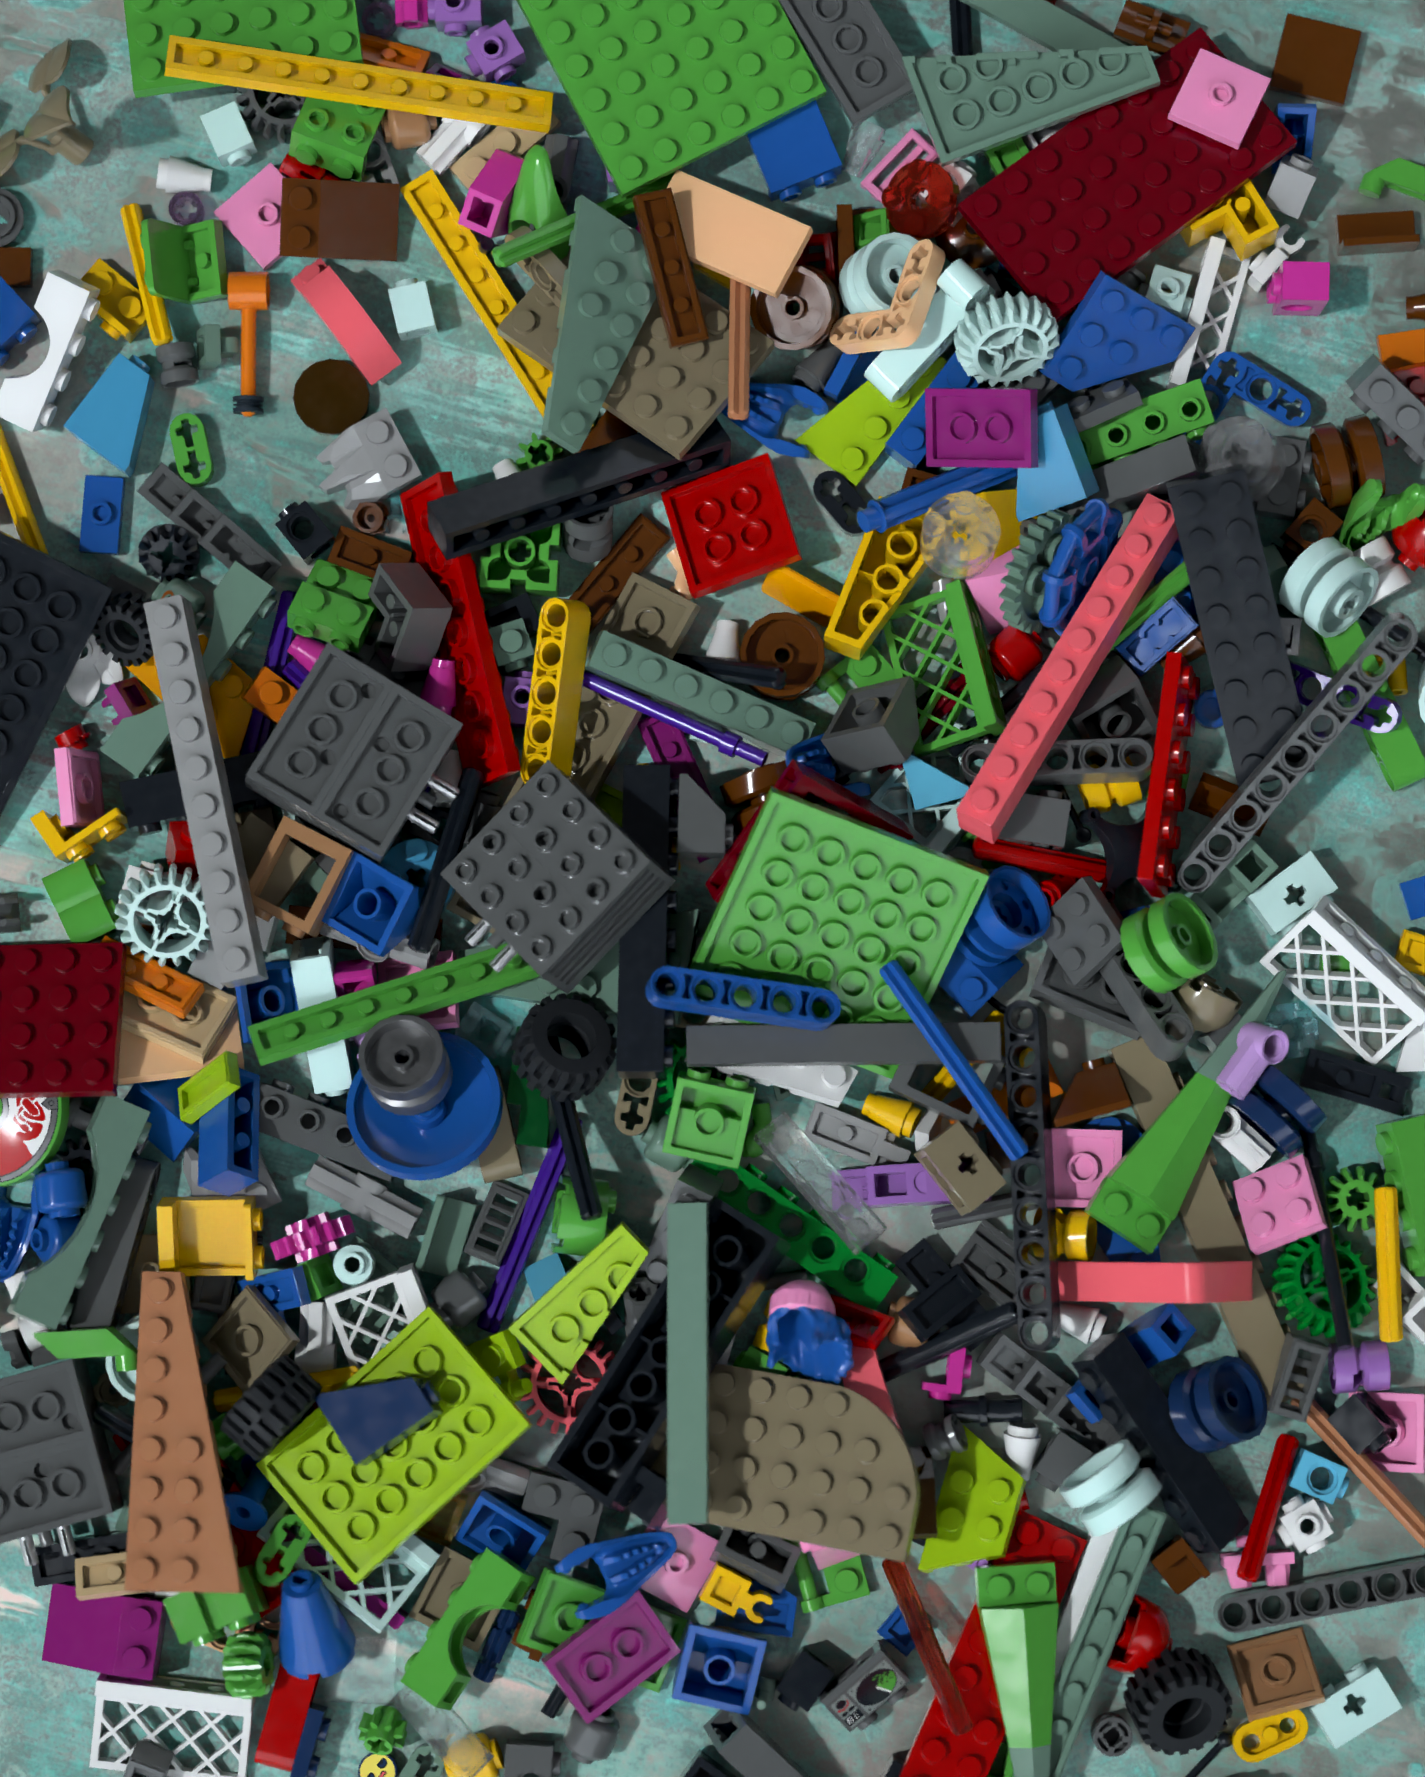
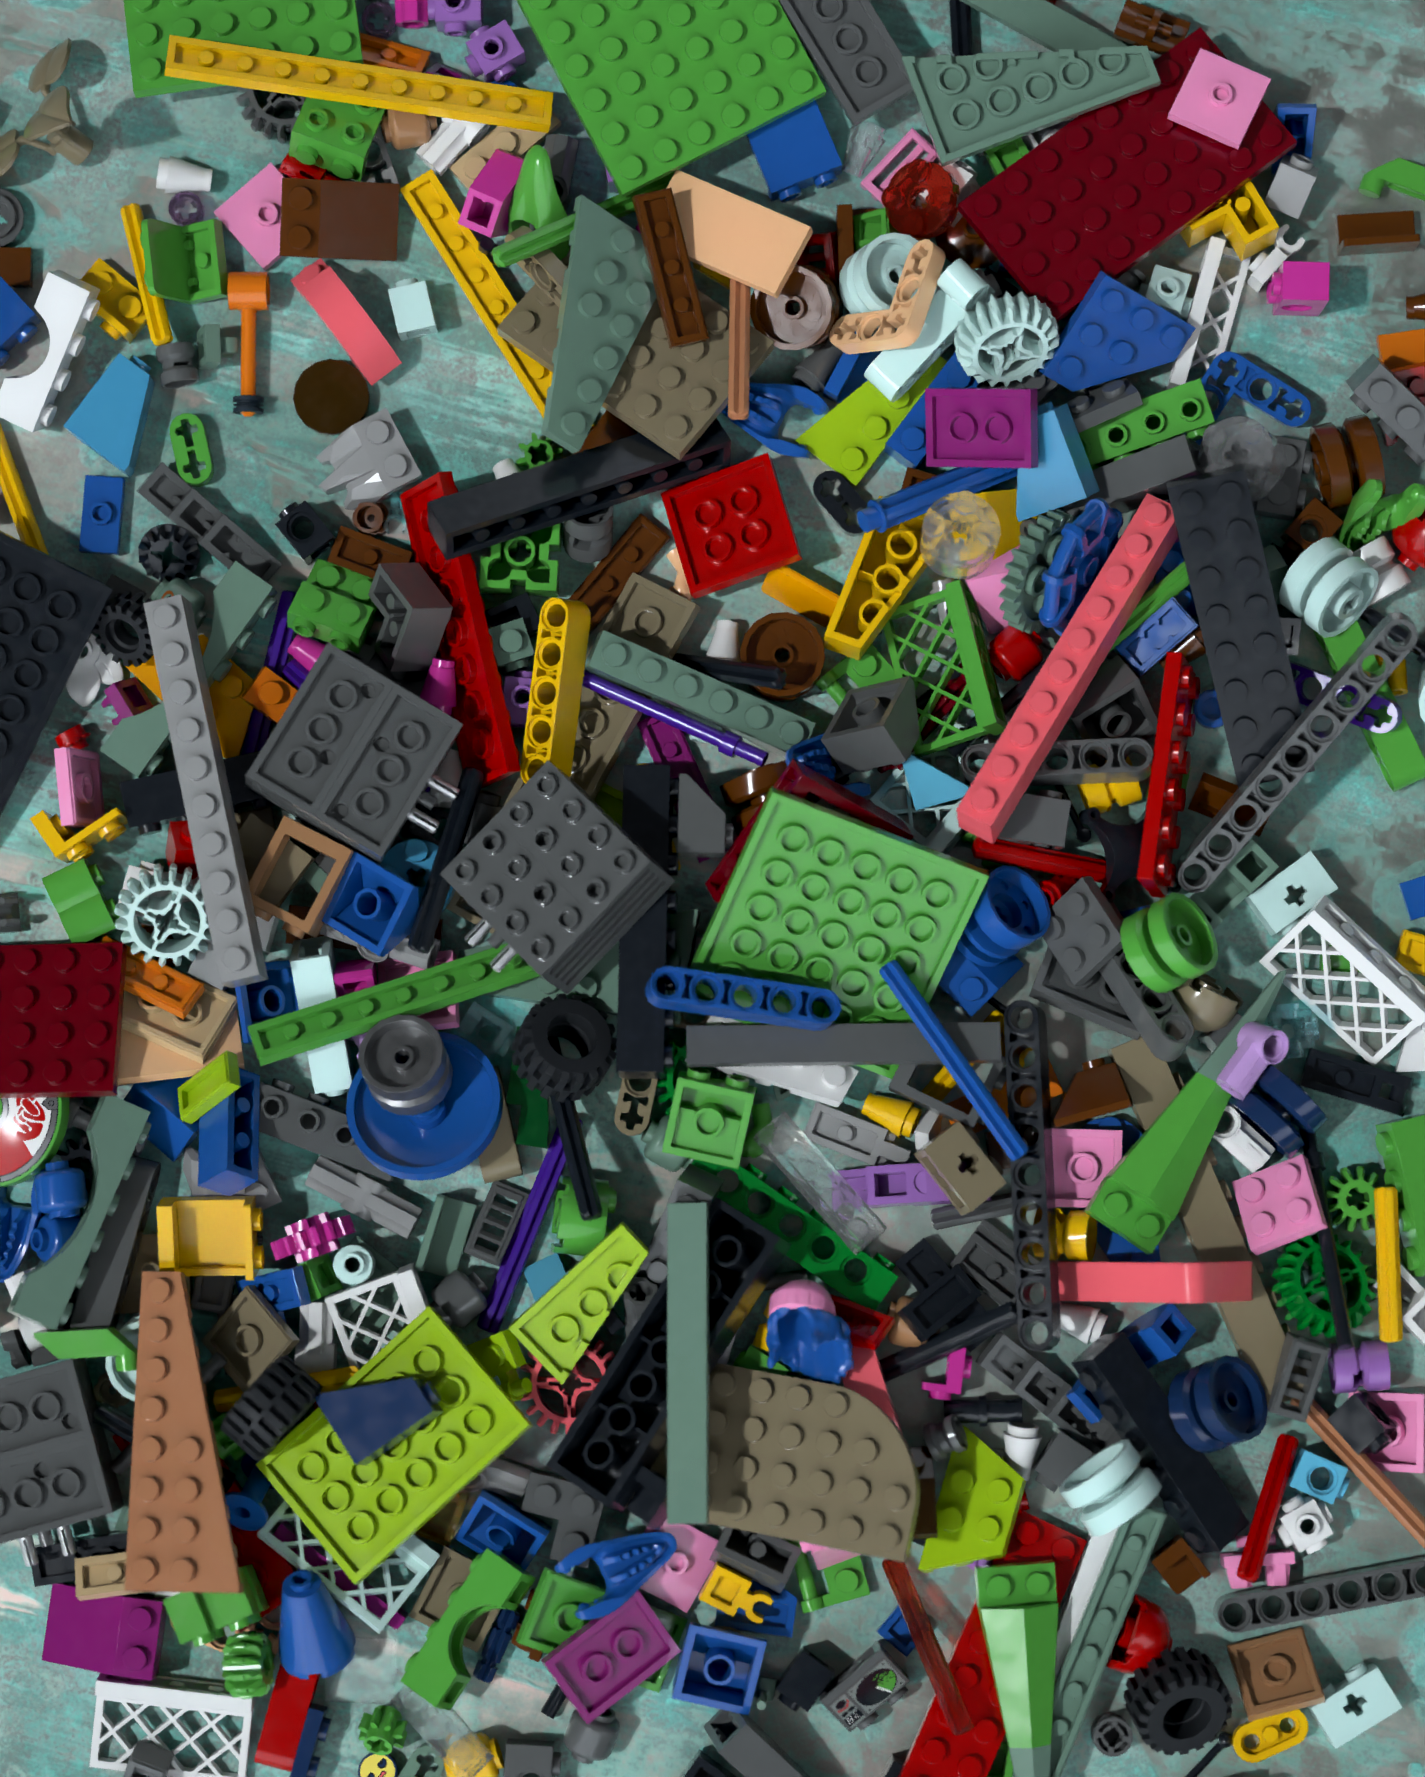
(229, 135): light aqua brick -> none
(274, 1546): bright green beam -> none
(1314, 60): reddish brown tile -> none

